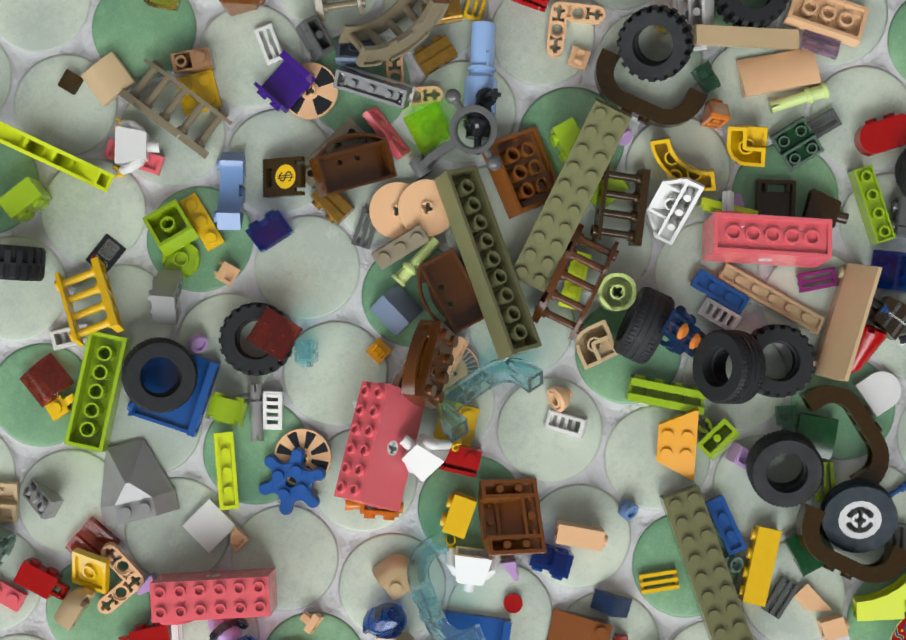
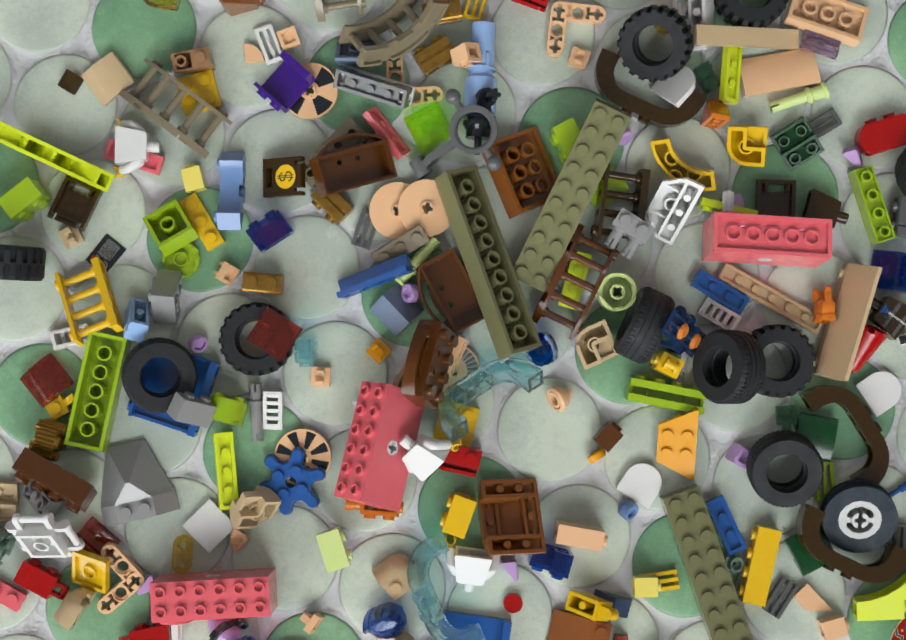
(44, 536): none -> white brick
(49, 439): none -> pearl gold brick
(55, 480): none -> reddish brown piece
(71, 237): none -> tan tile
(73, 207): none -> dark brown container
(136, 319): none -> light blue brick
(182, 554): none -> clear yellow plate
(191, 409): none -> light grey brick
(193, 178): none -> light yellow brick
(252, 54): none -> light nougat tile
(253, 507): none -> tan brick
(263, 282): none -> pearl gold brick
(288, 38): none -> light nougat tile
(315, 37): dark grey brick -> none
(320, 376): none -> light nougat tile
(334, 549): none -> yellowish green brick
(375, 276): none -> blue fence
(410, 293): none -> lavender tile
(466, 54): none -> light nougat brick
(546, 353): none -> clear blue helmet
(583, 422): white slope -> none
(590, 606): none -> yellow brick
(596, 455): none -> light orange tile
(608, 436): none -> reddish brown brick
(633, 227): none -> light grey brick
(641, 483): none -> white tile
(645, 585): none -> light yellow brick
(666, 364): none -> yellow brick
(676, 88): none -> white tile
(718, 438): lime brick -> none
(730, 75): none -> neon yellow plate
(800, 283): magenta tile -> none
(824, 306): none -> orange animal
(853, 155): none -> lavender slope

